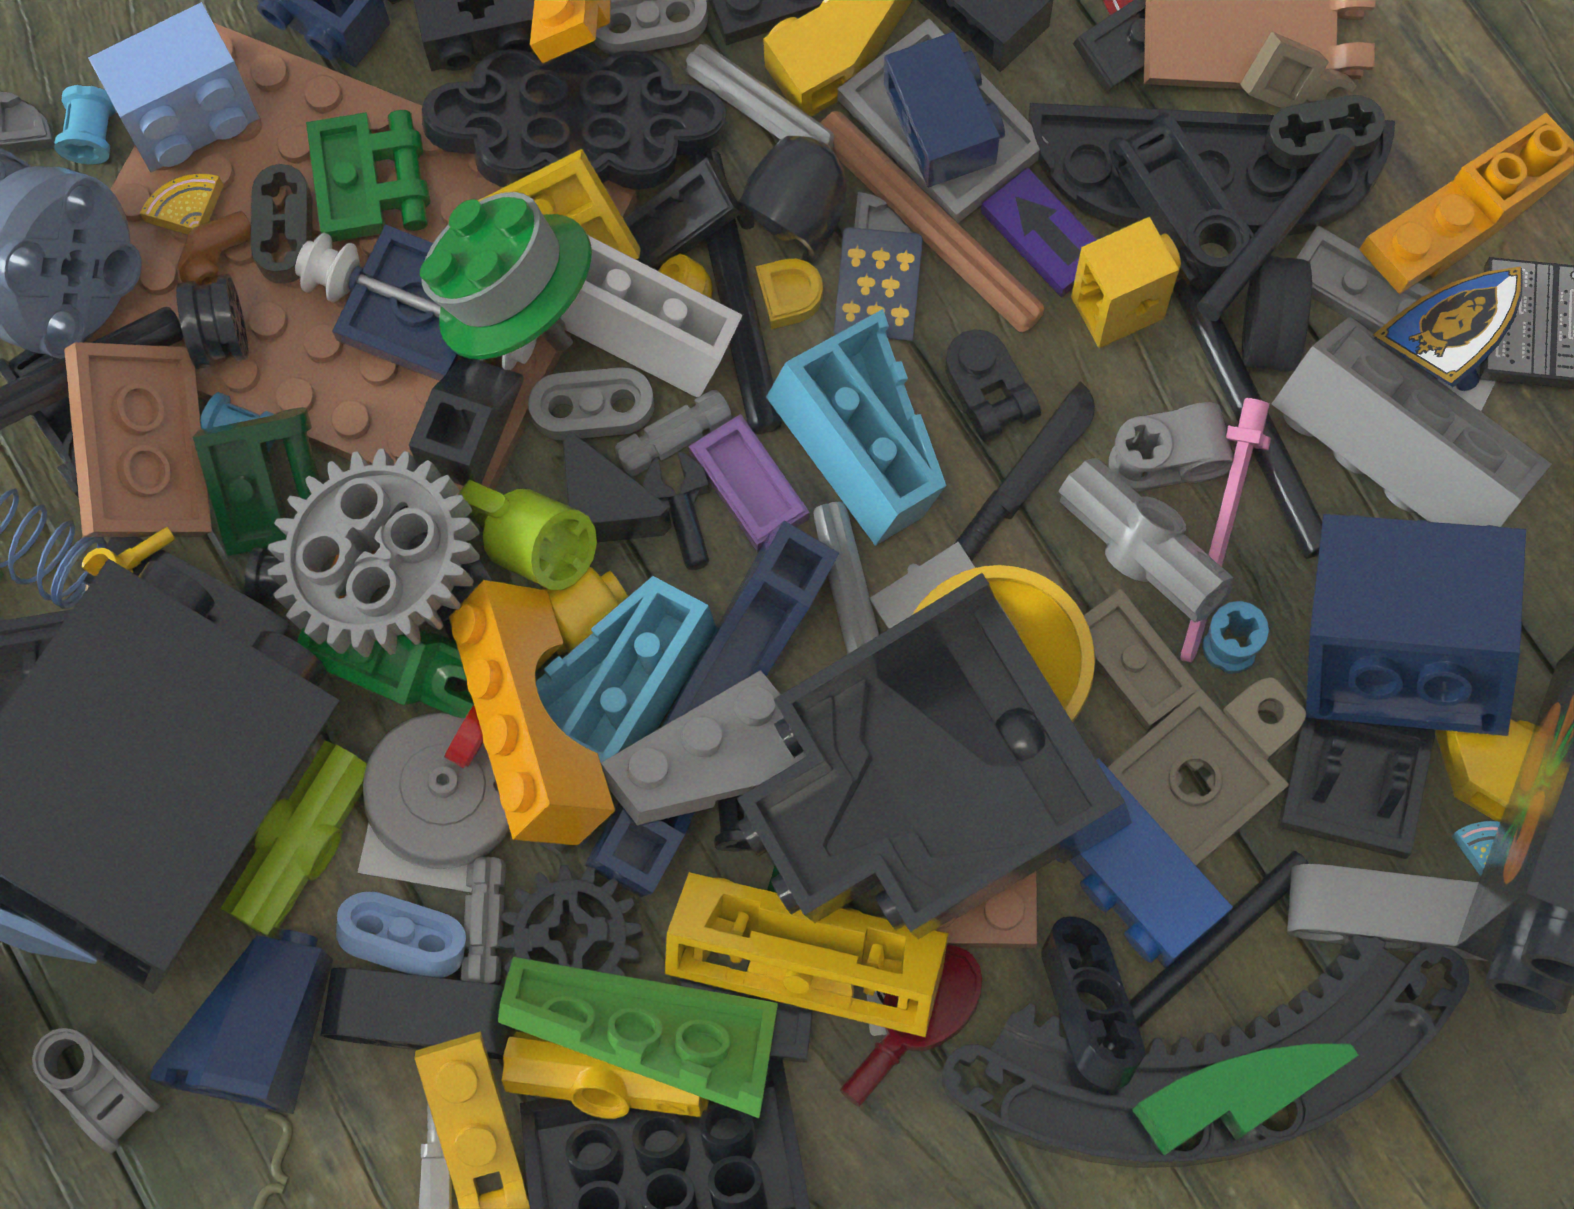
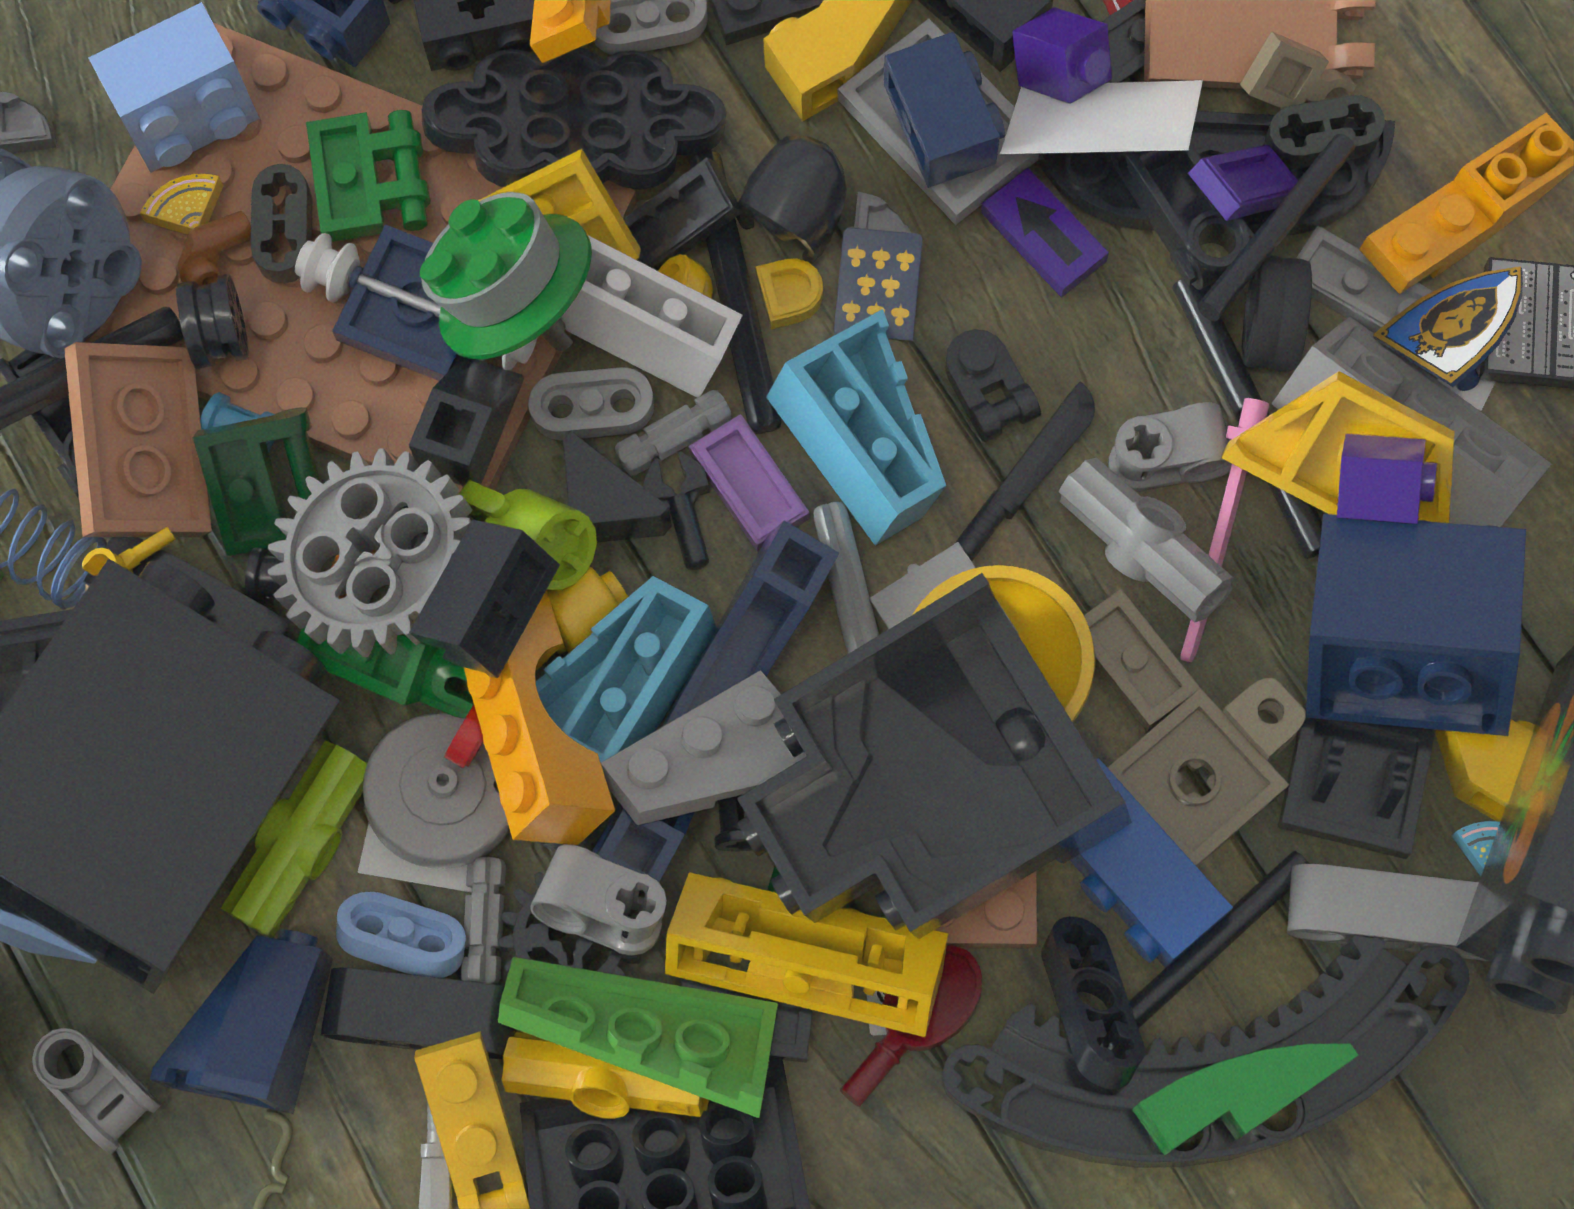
(85, 125): medium azure bush -> none
(485, 597): none -> black hinge
(595, 896): none -> light grey piece
(753, 96): light grey axle -> none
(933, 224): nougat axle -> none
(1062, 55): none -> dark purple brick
(1106, 119): none -> white sticker
(1125, 281): yellow brick -> none
(1243, 620): dark azure bush -> none
(1244, 181): none -> dark purple tile
(1305, 439): none -> yellow wing
(1384, 478): none -> dark purple brick

